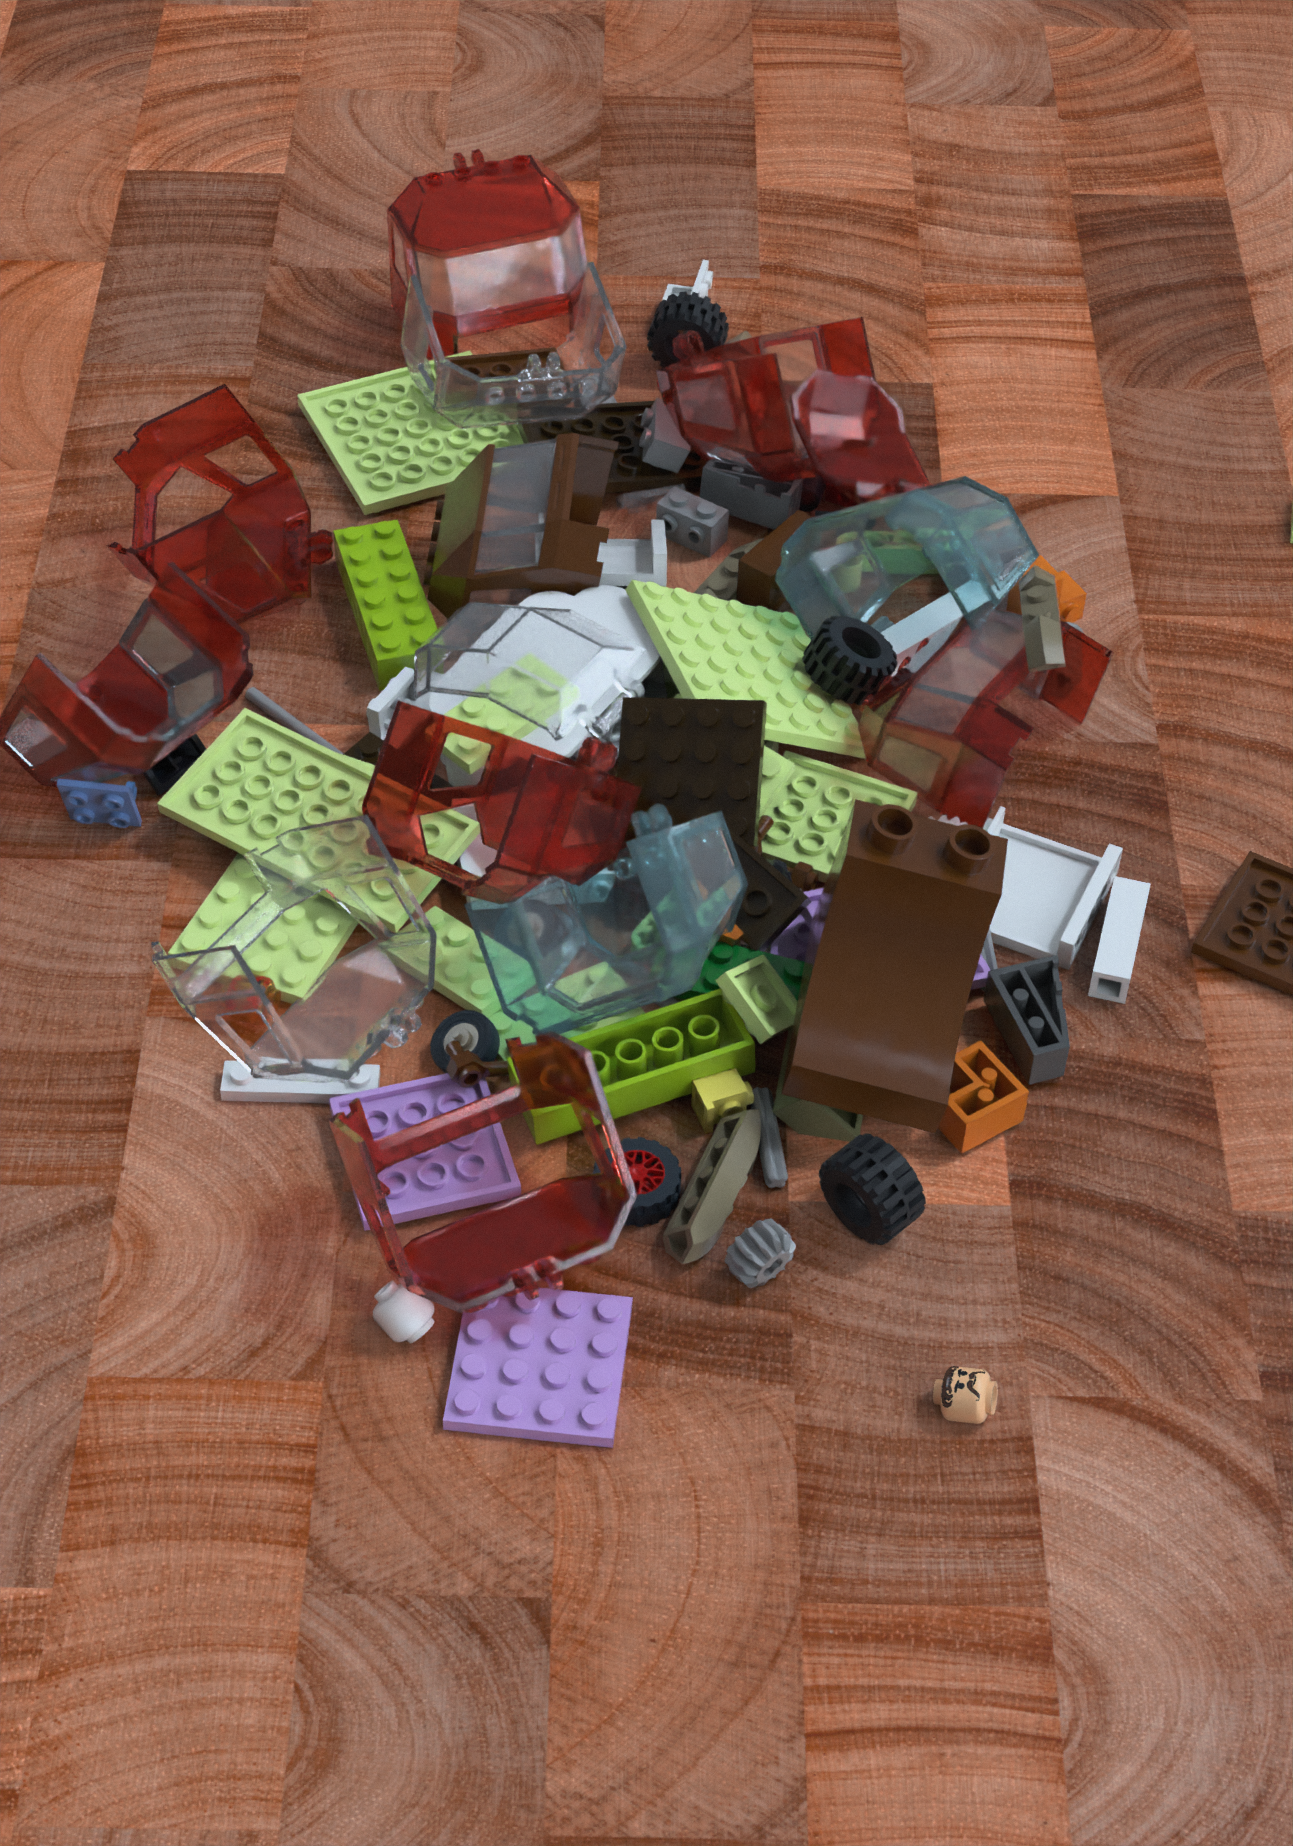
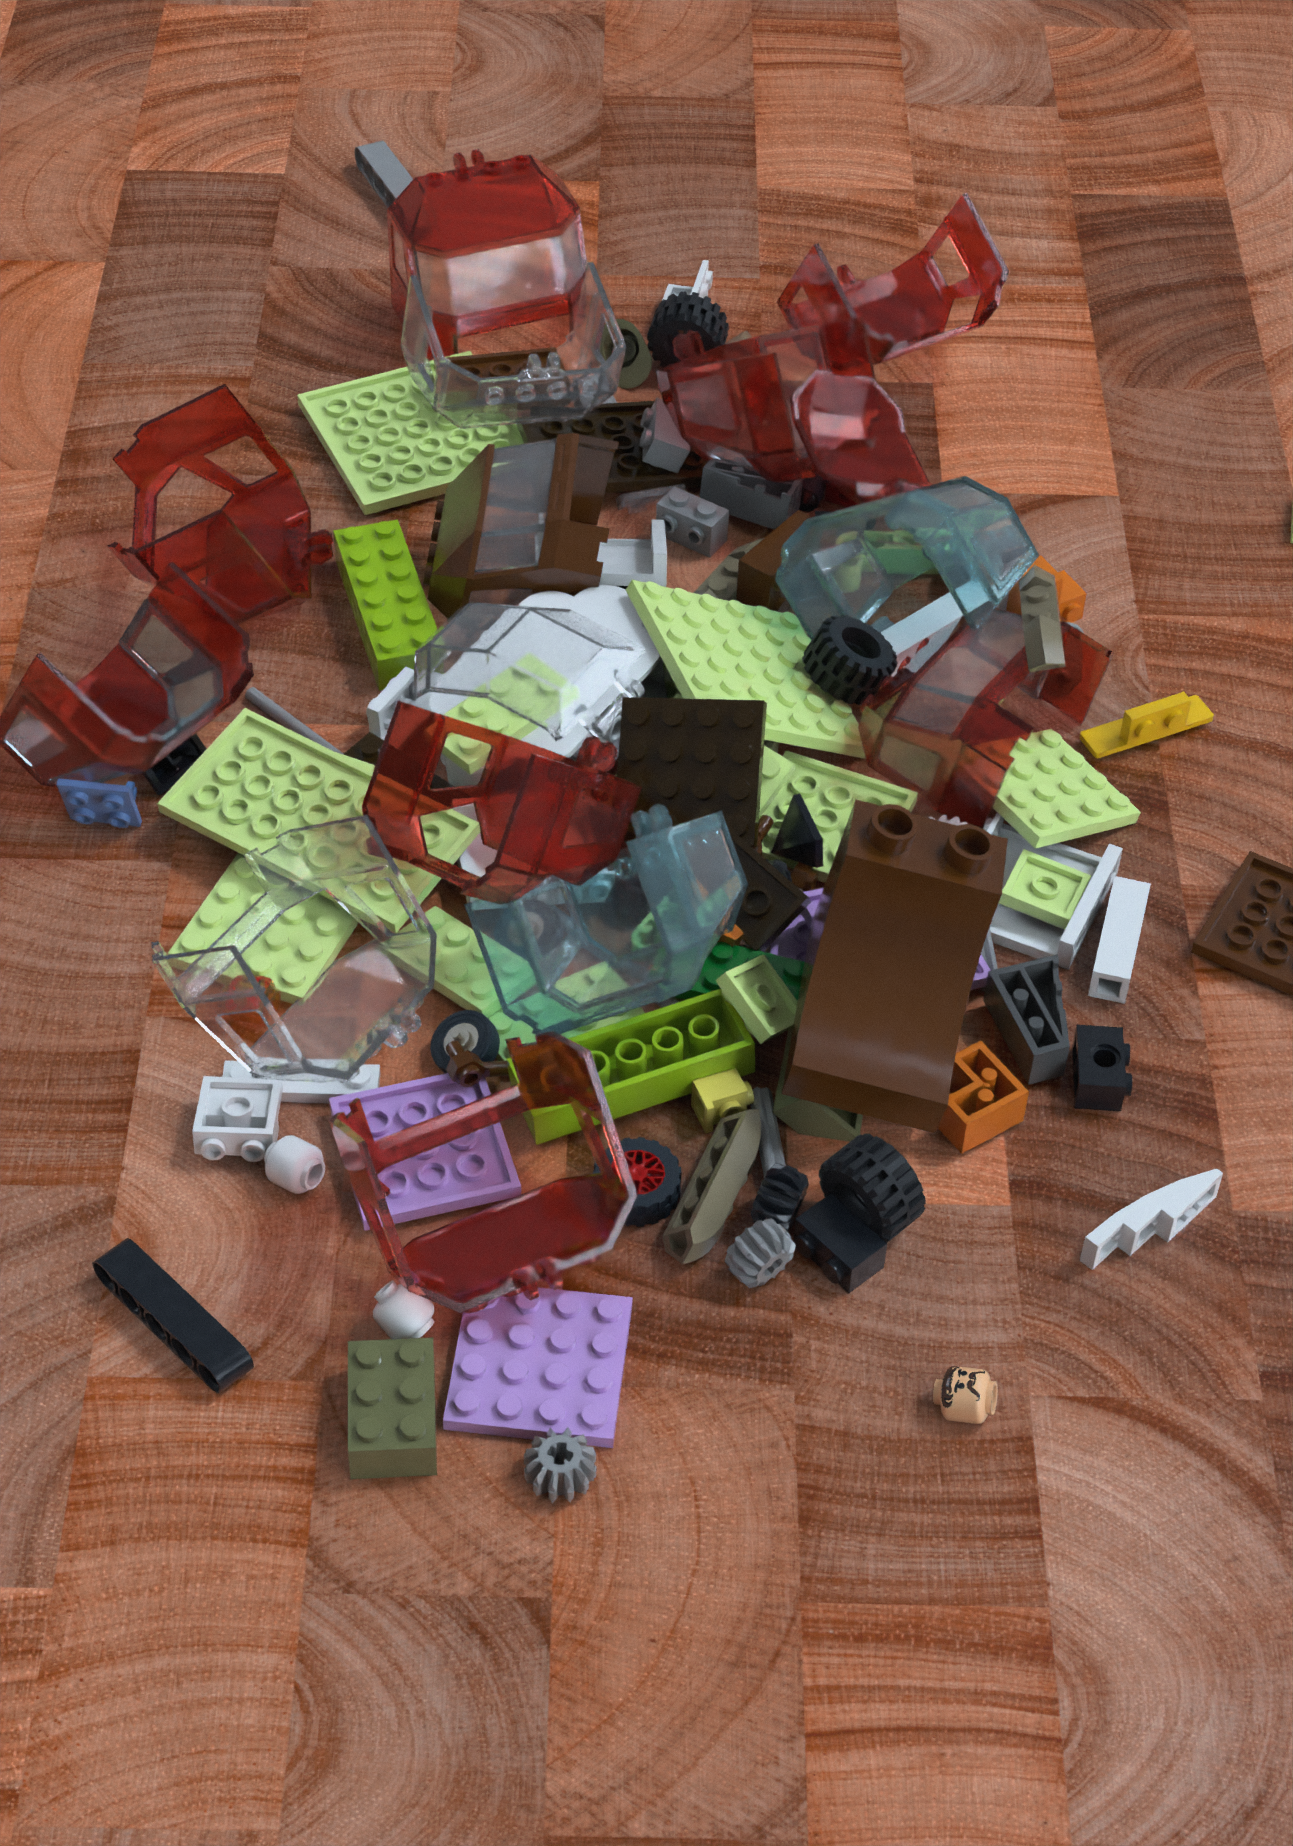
(173, 1315): none -> black beam
(236, 1117): none -> white plate
(294, 1164): none -> white head
(382, 170): none -> light grey beam
(391, 1408): none -> olive brick
(560, 1465): none -> light grey gear
(637, 357): none -> olive piece
(780, 1195): none -> black gear
(799, 836): none -> black slope
(839, 1243): none -> black brick
(910, 303): none -> clear red windscreen
(1044, 889): none -> yellowish green plate
(1057, 794): none -> yellowish green plate
(1099, 1068): none -> black brick
(1147, 724): none -> yellow bracket
(1159, 1213): none -> white slope

